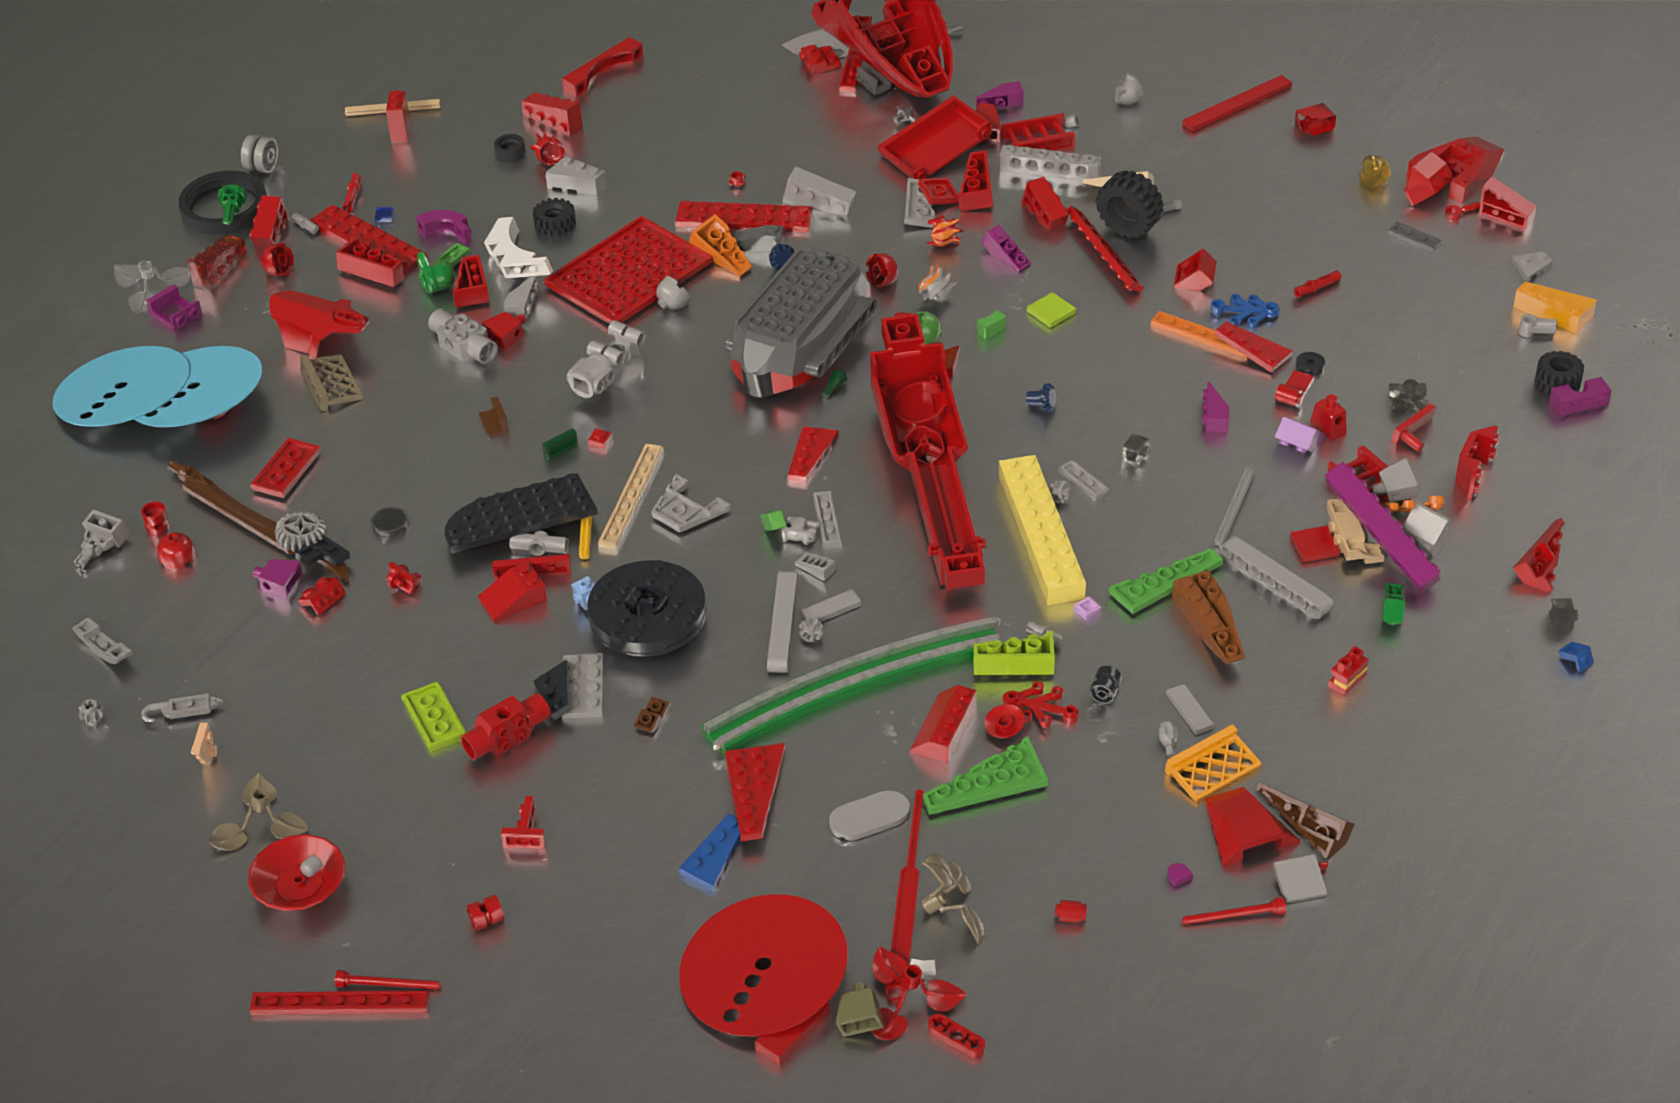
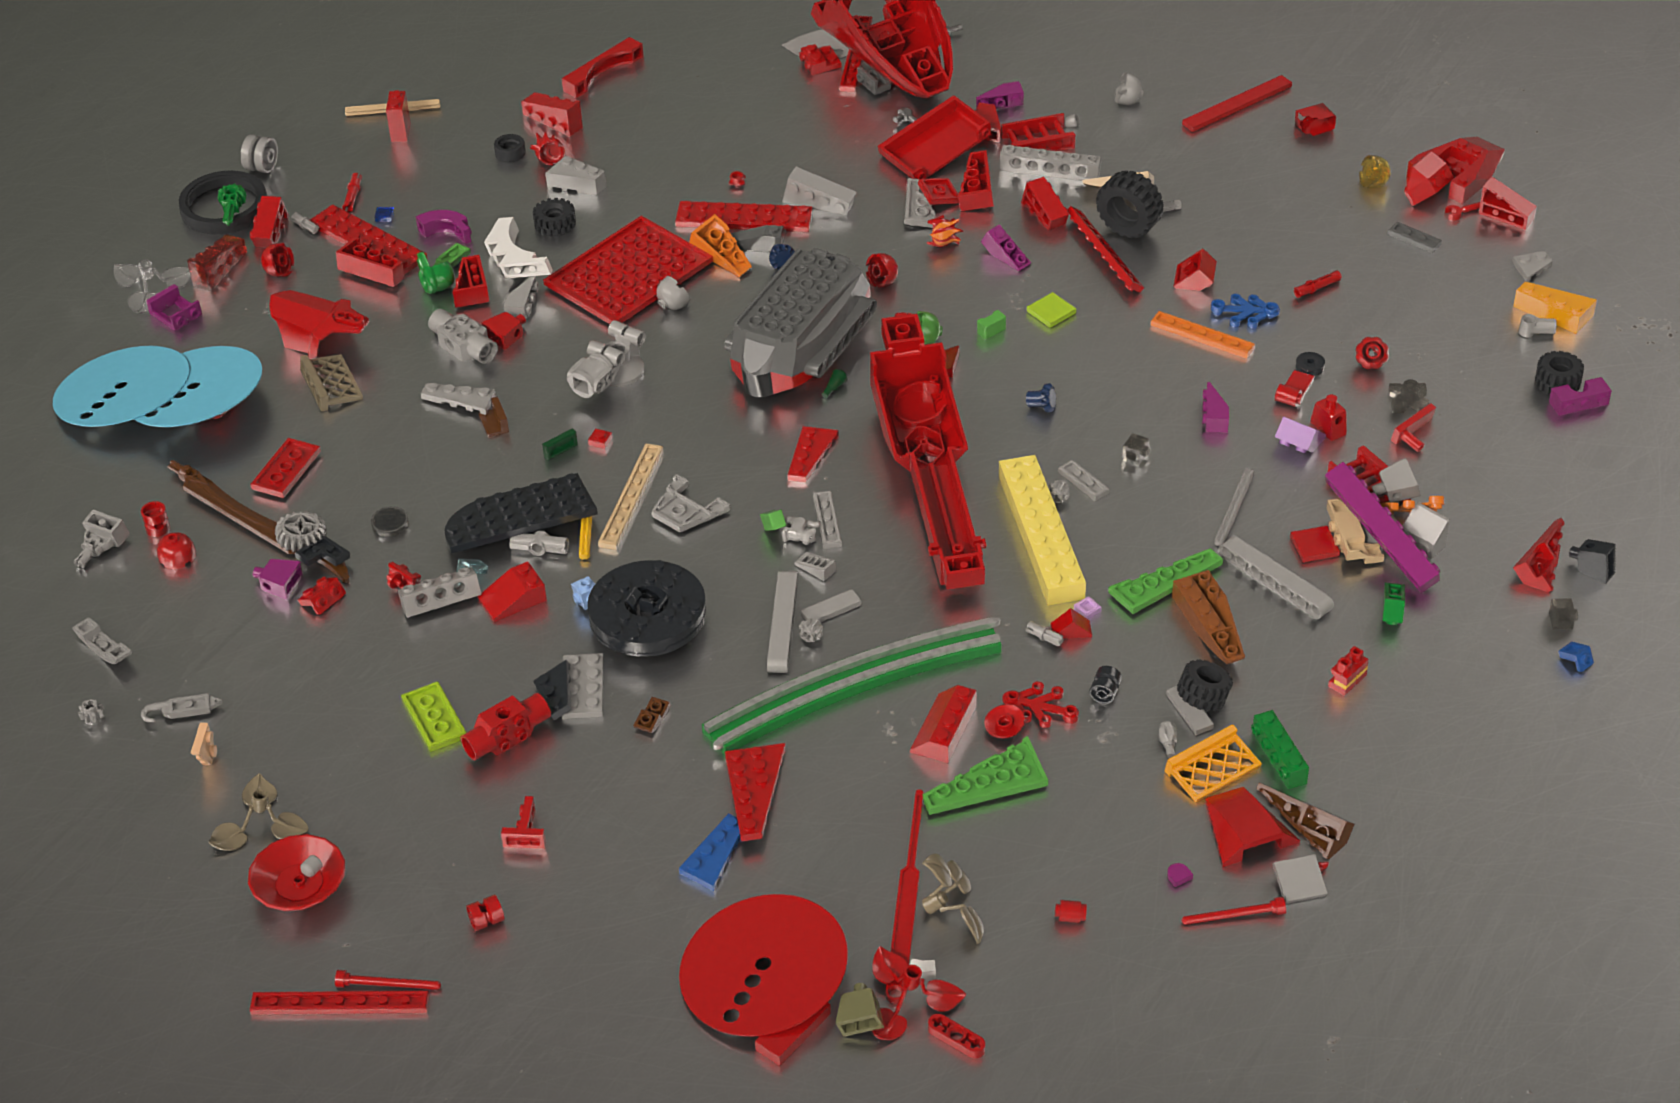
(449, 595): none -> light grey brick
(465, 396): none -> light grey wing
(477, 565): none -> clear light blue tile
(542, 565): red fence -> none
(869, 815): light grey tile -> none
(936, 285): light grey hair -> none
(1015, 657): lime wedge -> none
(1072, 625): none -> red slope
(1204, 685): none -> black tyre
(1260, 350): red wing -> none
(1280, 749): none -> green brick
(1375, 345): none -> red plant
(1476, 451): red slope -> none
(1596, 559): none -> black torso

